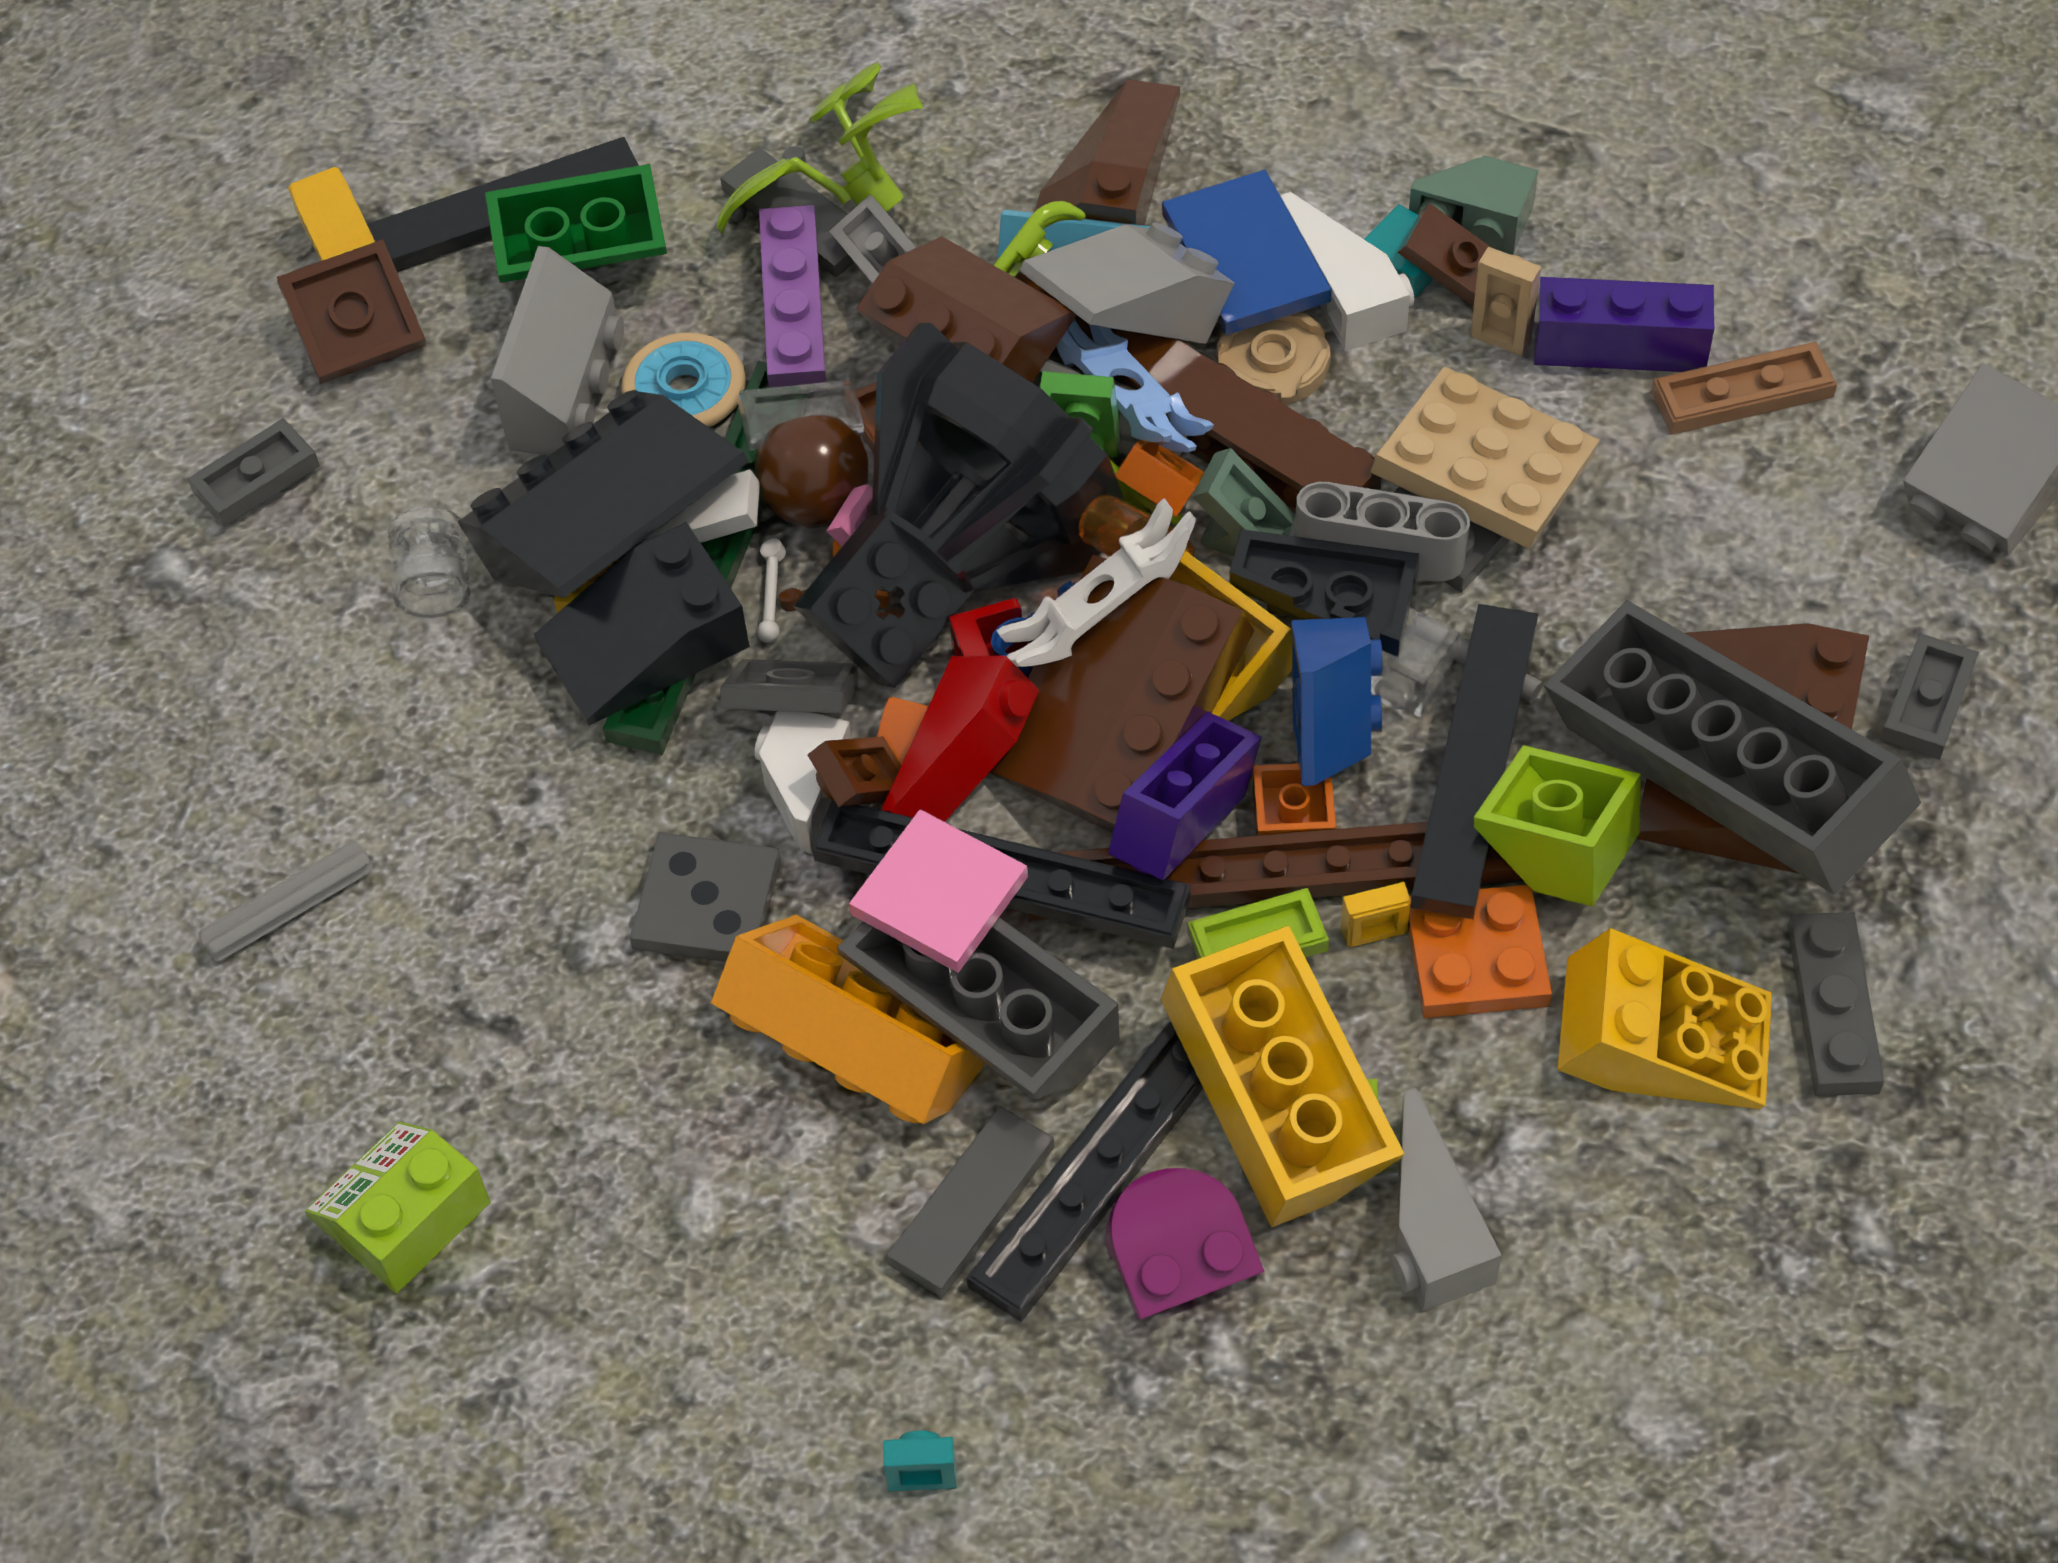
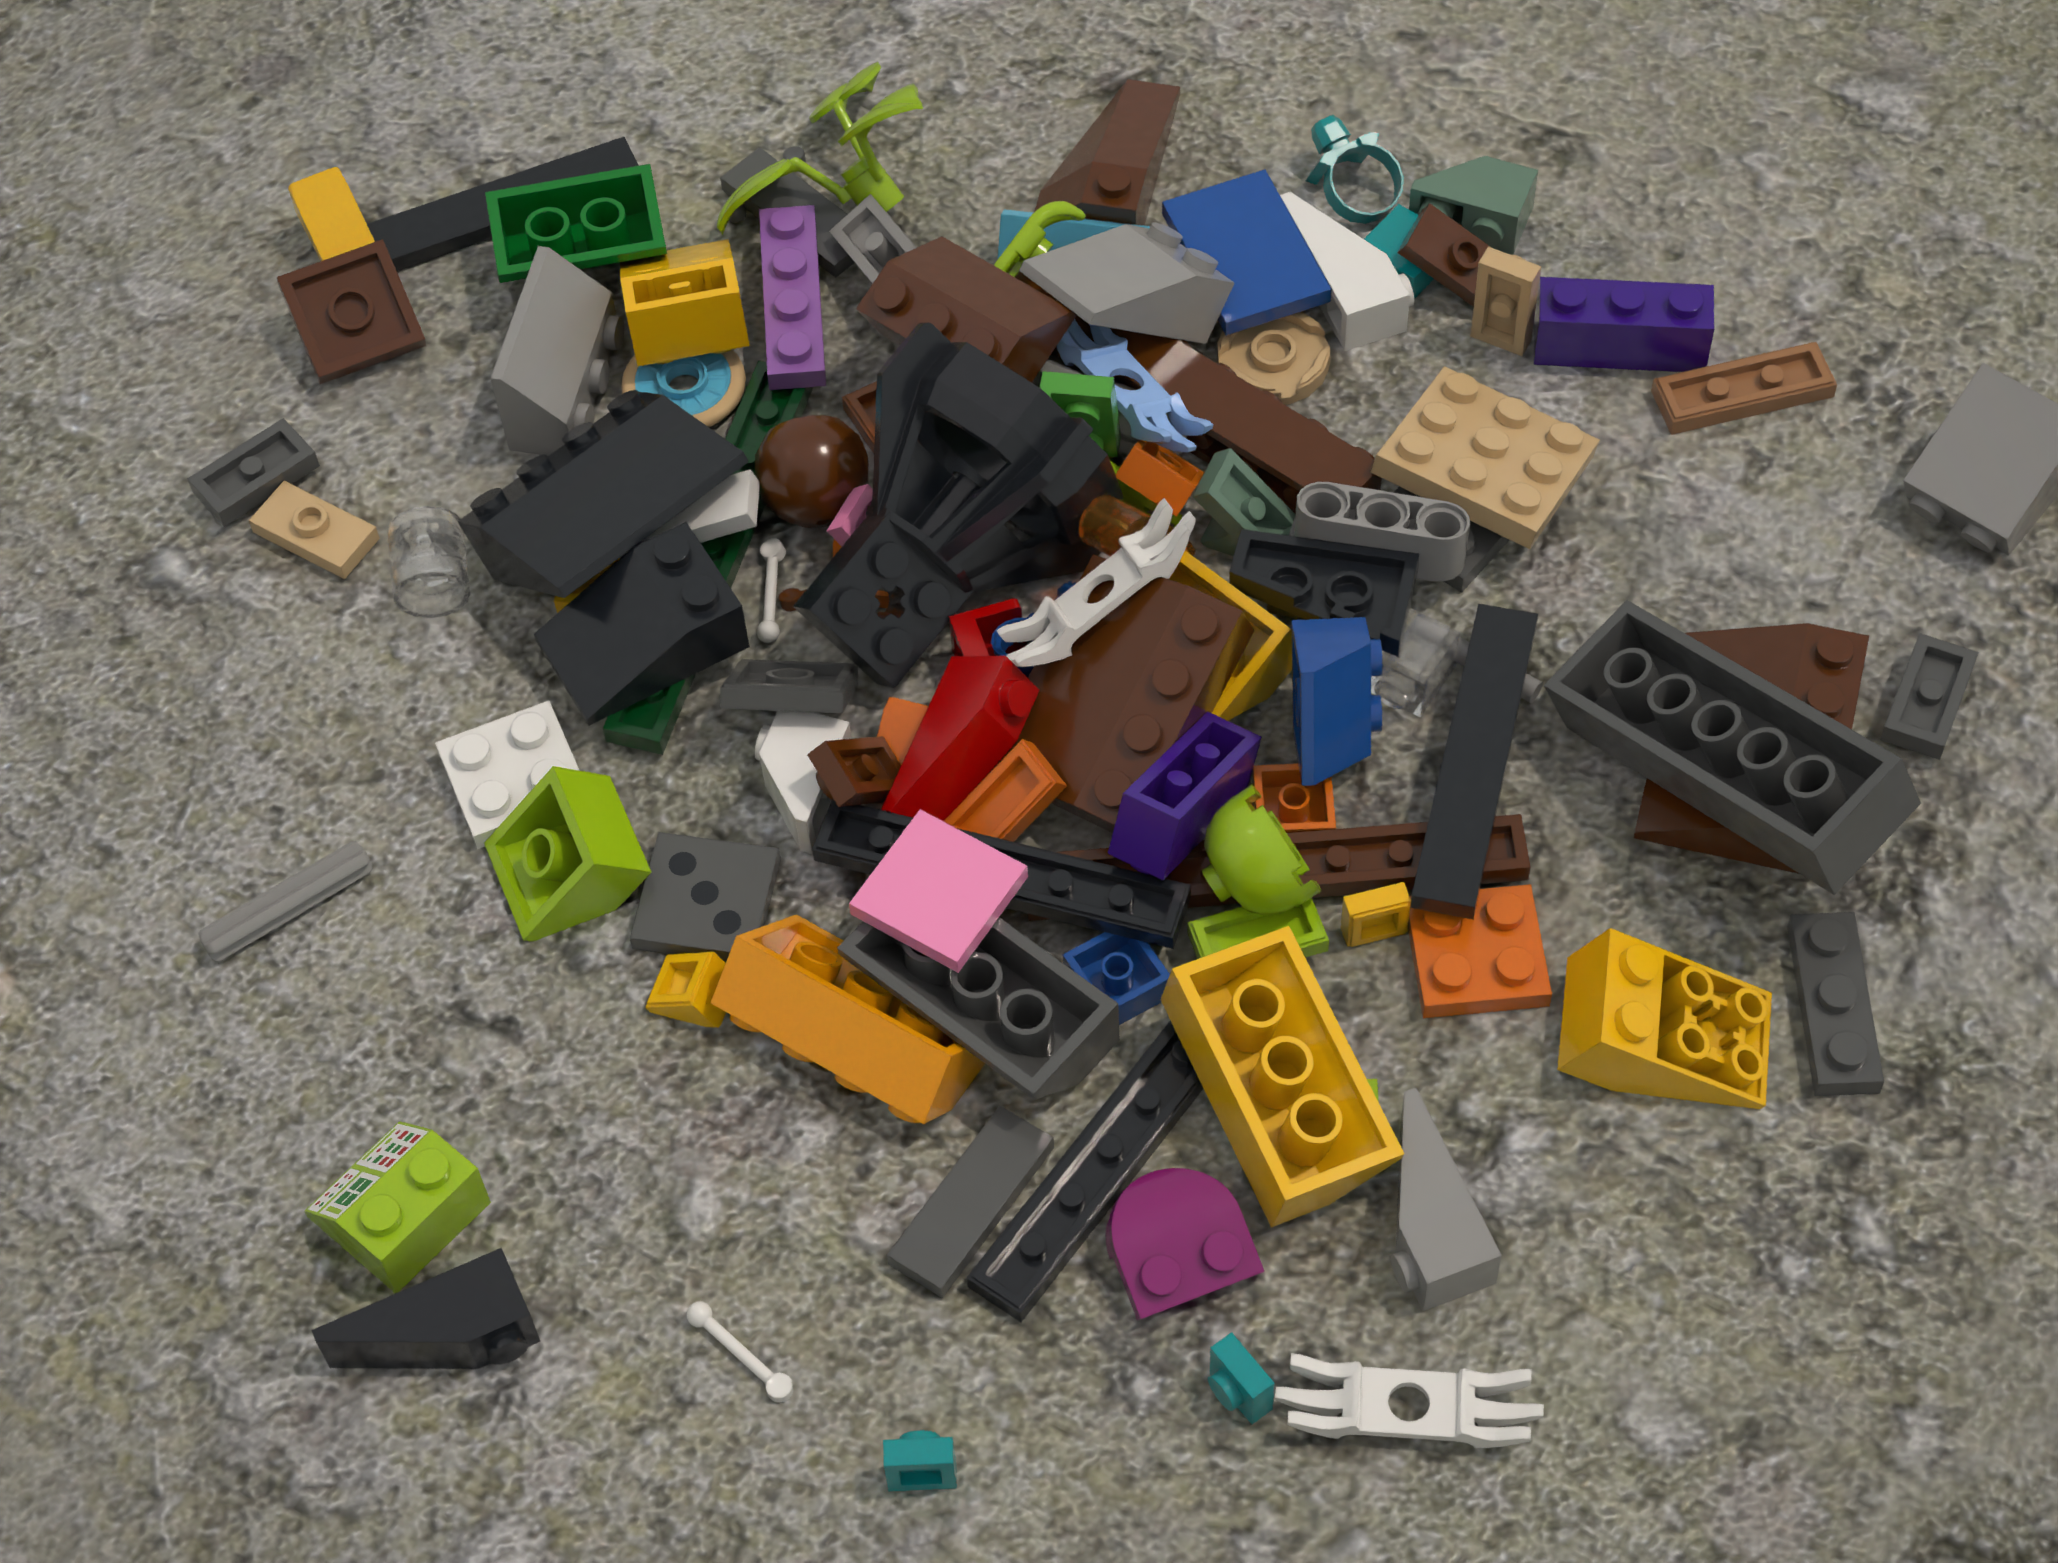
(314, 529): none -> tan plate
(446, 1322): none -> black slope
(501, 764): none -> white plate
(566, 853): none -> lime slope
(683, 303): none -> yellow slope
(687, 987): none -> yellow slope
(771, 406): clear tile -> none
(778, 1385): none -> white hinge
(1010, 795): none -> orange tile
(1122, 970): none -> blue piece
(1239, 1379): none -> teal plate
(1254, 858): none -> lime cylinder
(1332, 139): none -> teal piece
(1450, 1398): none -> white piece
(1562, 822): lime slope -> none

